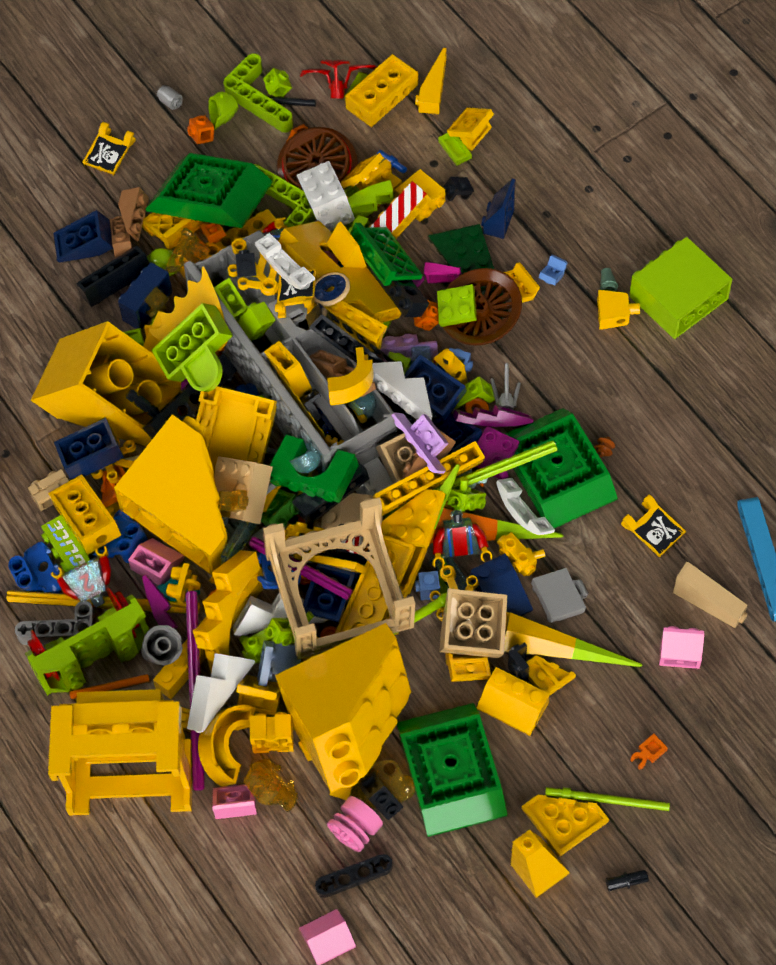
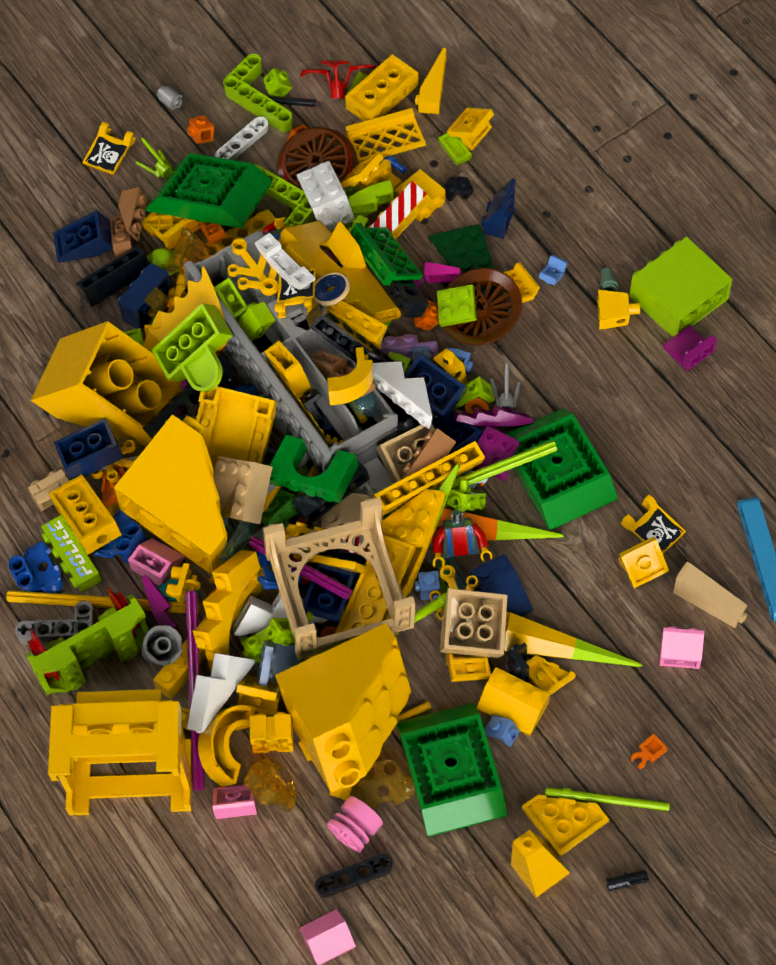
(87, 579): clear light blue torso -> none
(112, 685): orange bar -> none
(142, 403): black axle -> none
(163, 167): none -> lime plant
(178, 291): none -> yellow hinge
(221, 108): lime helmet -> none
(233, 501): clear yellow bracket -> none
(243, 142): none -> white beam
(245, 263): black bracket -> none
(306, 462): clear light blue hair -> none
(380, 796): black bracket -> none
(381, 126): none -> yellow fence
(414, 711): none -> yellow bar
(425, 438): lavender bracket -> none
(502, 729): none -> medium blue bracket
(510, 495): white slope -> none
(521, 558): yellow brick -> none
(559, 595): light grey piece -> none
(604, 446): dark orange wheel -> none
(643, 562): none -> yellow bracket
(690, 347): none -> magenta bracket

